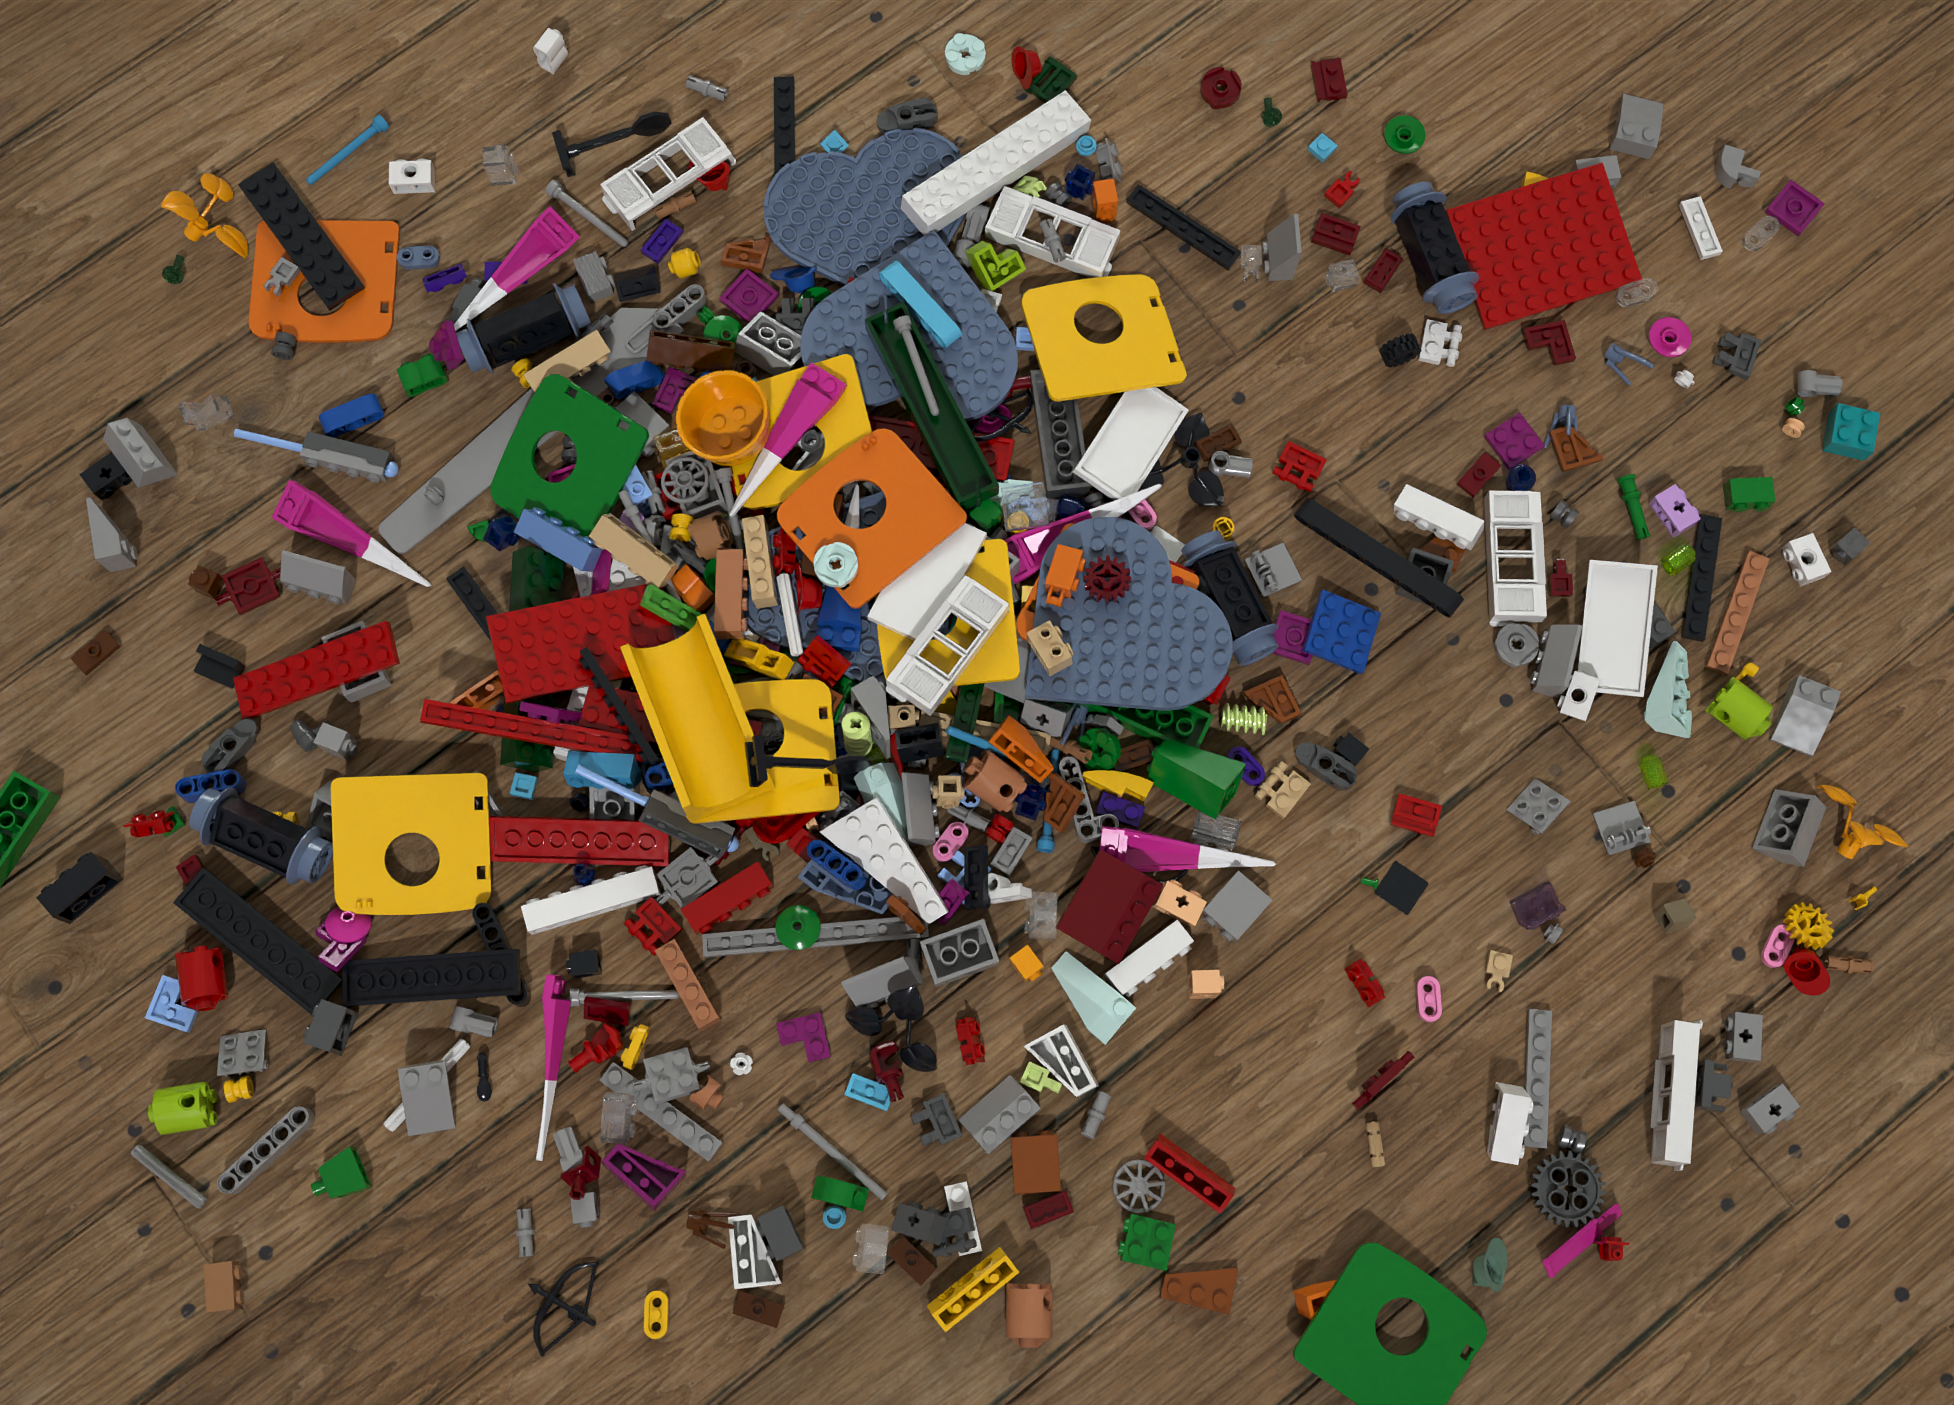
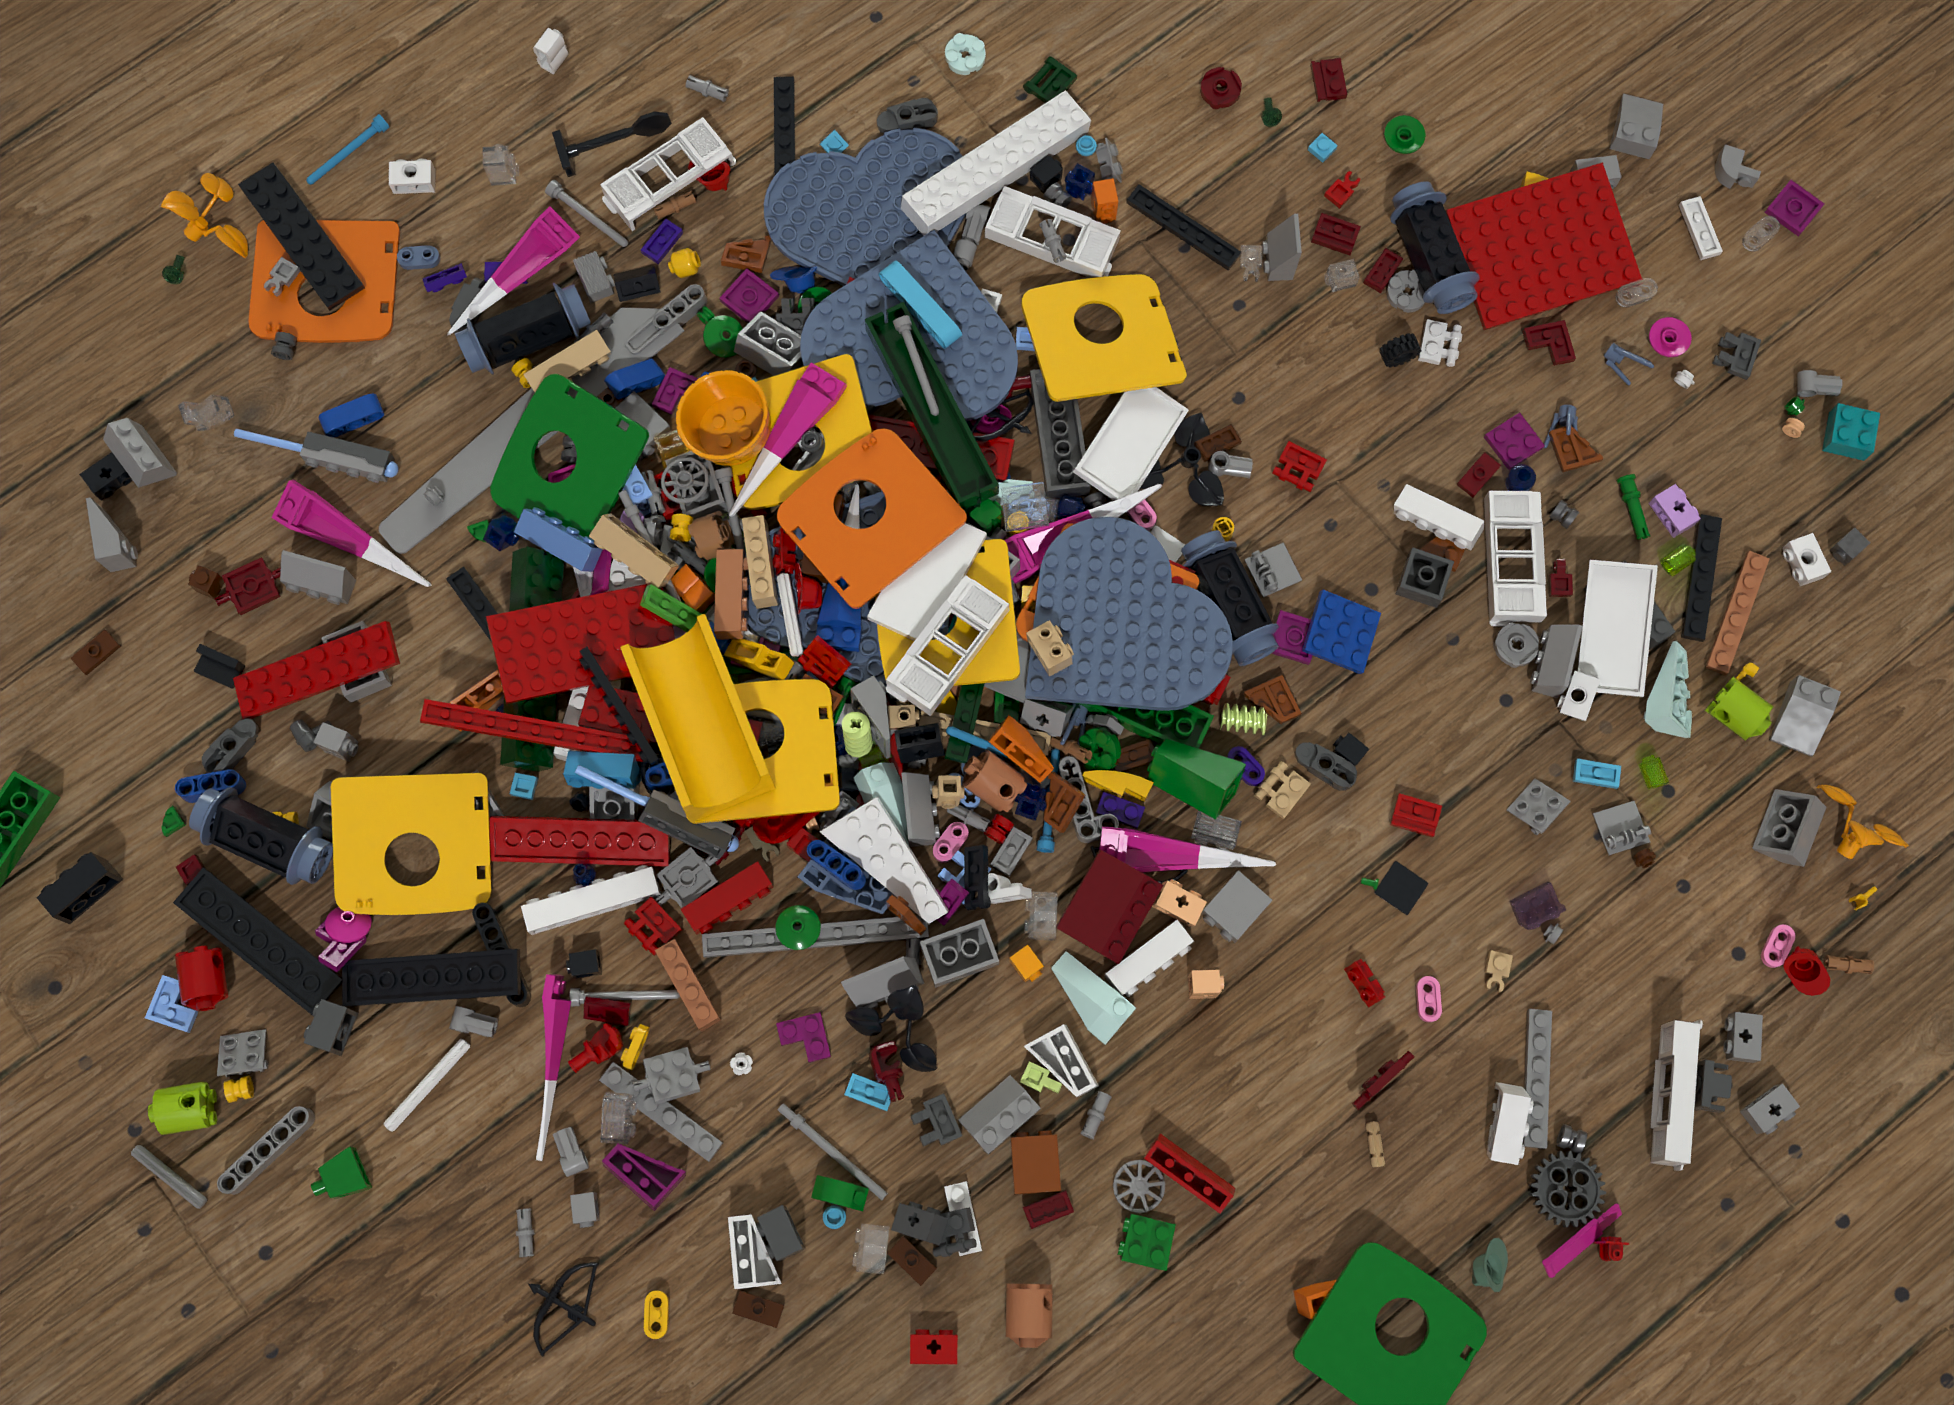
(142, 824): red hinge -> none
(223, 1286): medium nougat brick -> none
(421, 375): green brick -> none
(426, 1097): light grey slope -> none
(445, 345): magenta plate -> none
(484, 1088): black piece -> none
(553, 714): magenta plate -> none
(582, 1174): dark red bracket -> none
(690, 351): reddish brown brick -> none
(700, 1221): reddish brown plant -> none
(708, 1095): nougat piece -> none
(759, 763): black piece -> none
(834, 552): light aqua plate -> none
(921, 1355): none -> red brick
(972, 1289): yellow brick -> none
(974, 1050): red hinge -> none
(994, 269): lime brick -> none
(1025, 65): red piece -> none
(1030, 186): yellowish green plate -> none
(1046, 173): none -> black brick
(1063, 574): orange brick -> none
(1097, 579): dark red gear -> none
(1201, 1289): dark orange wing -> none
(1379, 557): black beam -> none
(1404, 301): none -> light grey plate
(1597, 773): none -> medium azure plate
(1675, 916): dark tan brick -> none
(1749, 494): green brick -> none
(1808, 926): yellow gear -> none

